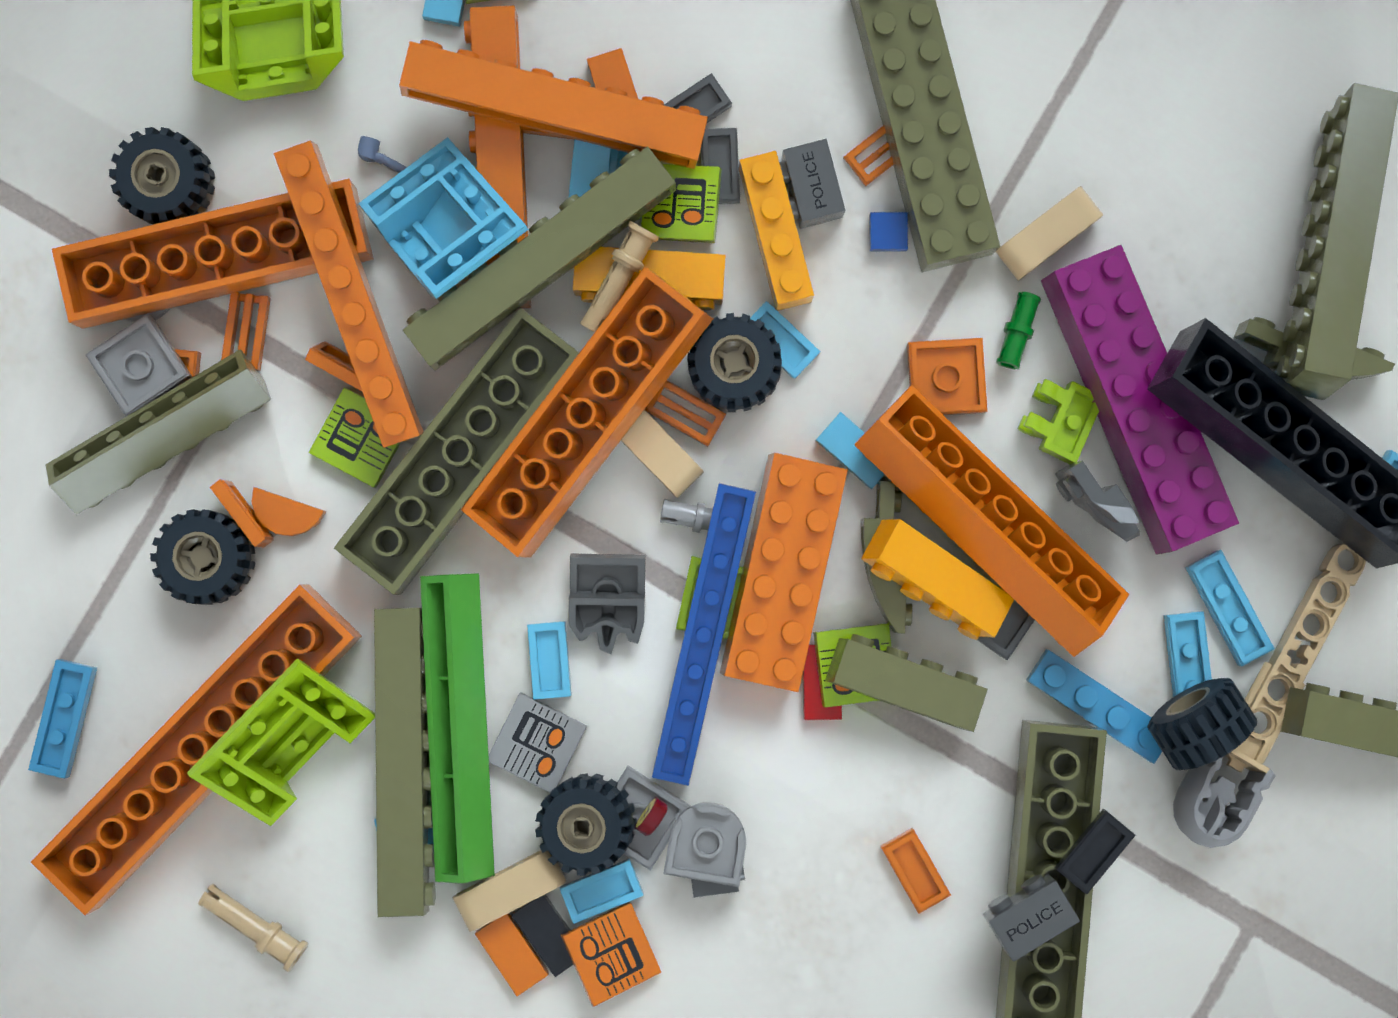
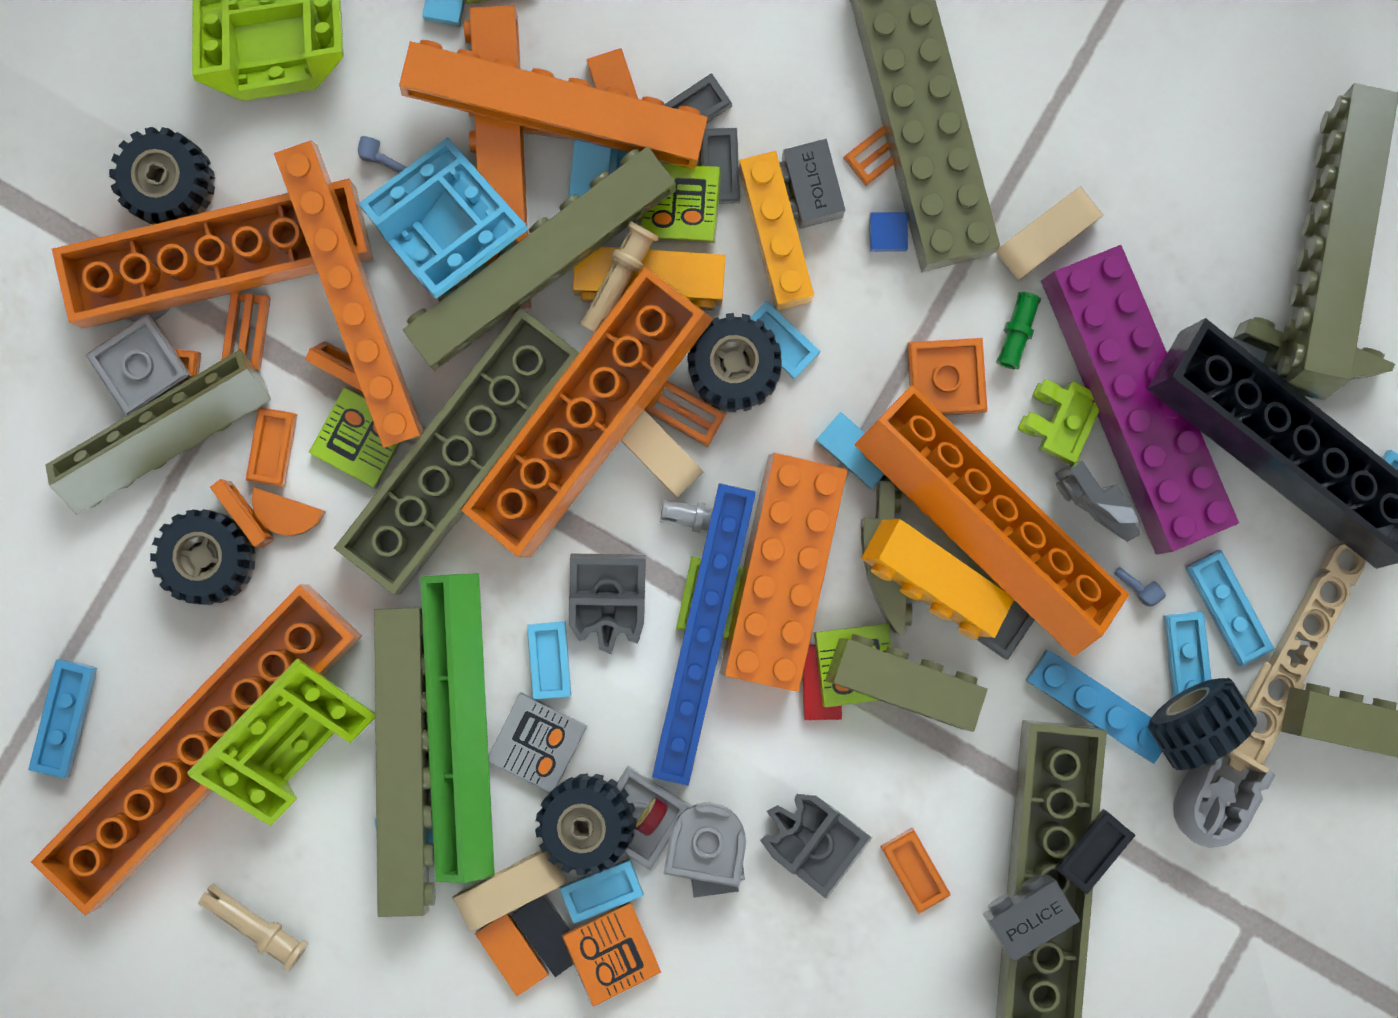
(271, 447): none -> orange tile
(815, 842): none -> dark grey plate
(1147, 595): none -> sand blue hand

